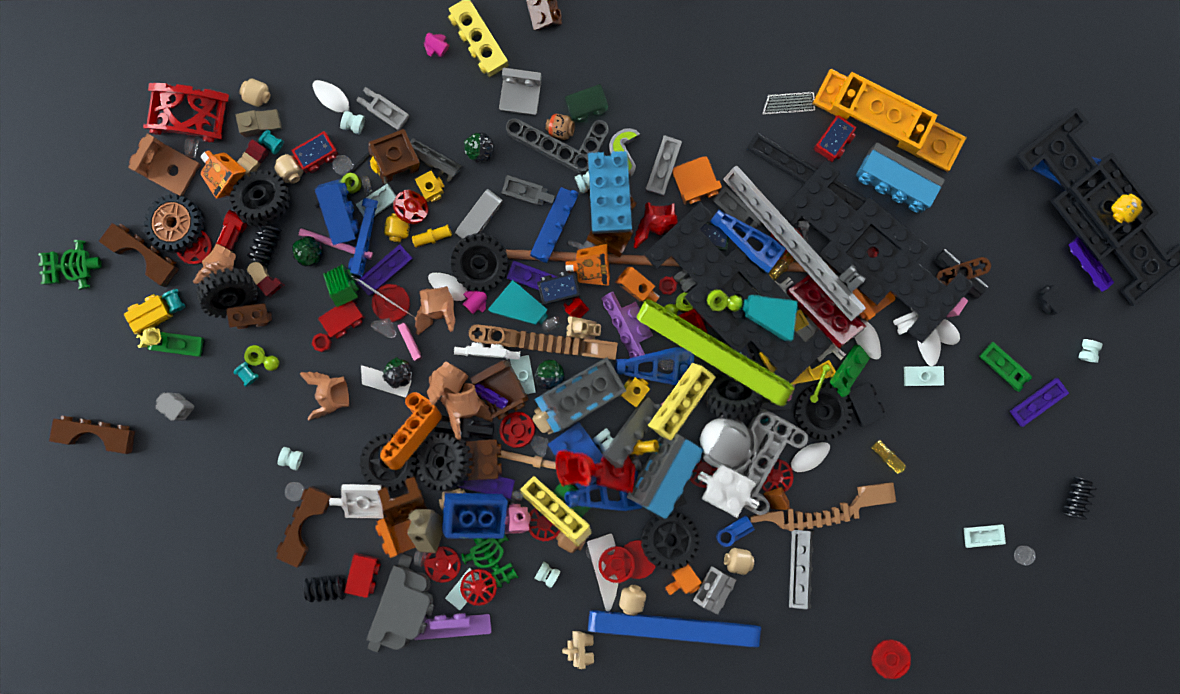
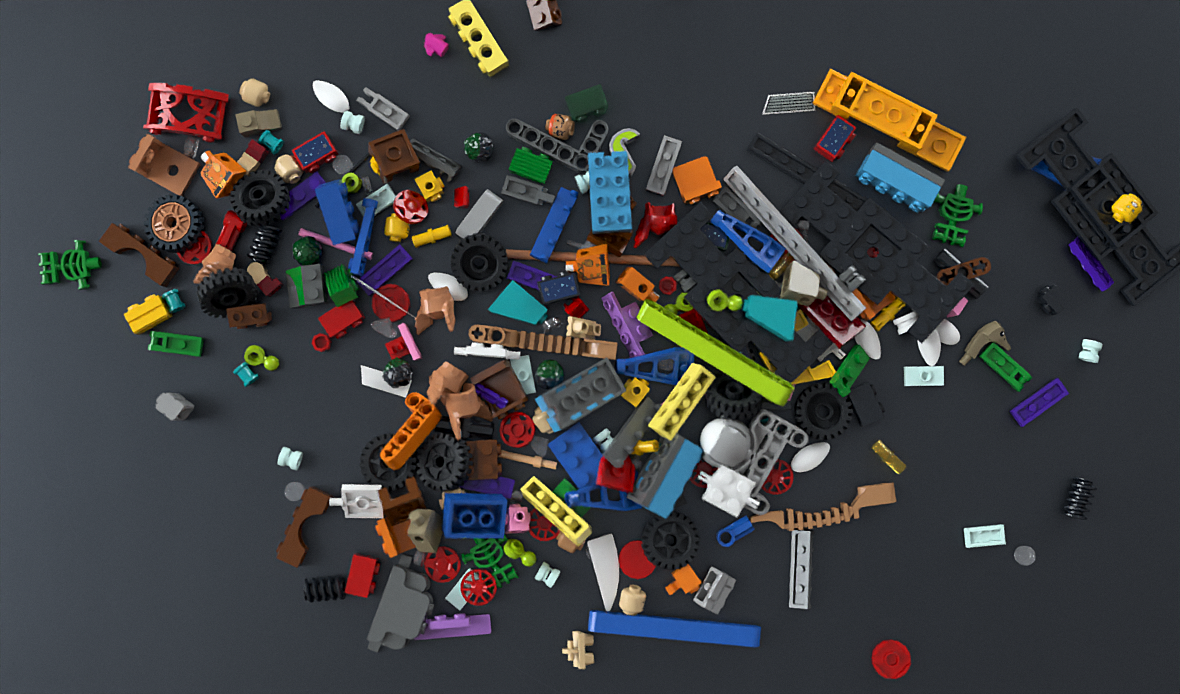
(69, 431): reddish brown arch -> none
(149, 337): light yellow piece -> none
(302, 194): none -> dark purple plate
(306, 286): none -> dark grey slope
(330, 393): nougat helmet -> none
(397, 348): none -> red tile
(461, 197): none -> red slope
(475, 301): dark pink piece -> none
(515, 549): none -> lime plate
(520, 91): light grey bracket -> none
(530, 165): none -> green brick
(576, 468): red helmet -> none
(616, 564): red wheel -> none
(739, 561): tan head -> none
(777, 499): dark orange slope -> none
(801, 285): none -> torso
(814, 398): lime hinge -> none
(887, 314): none -> yellow pin
(958, 201): none -> green piece
(988, 333): none -> dark tan animal

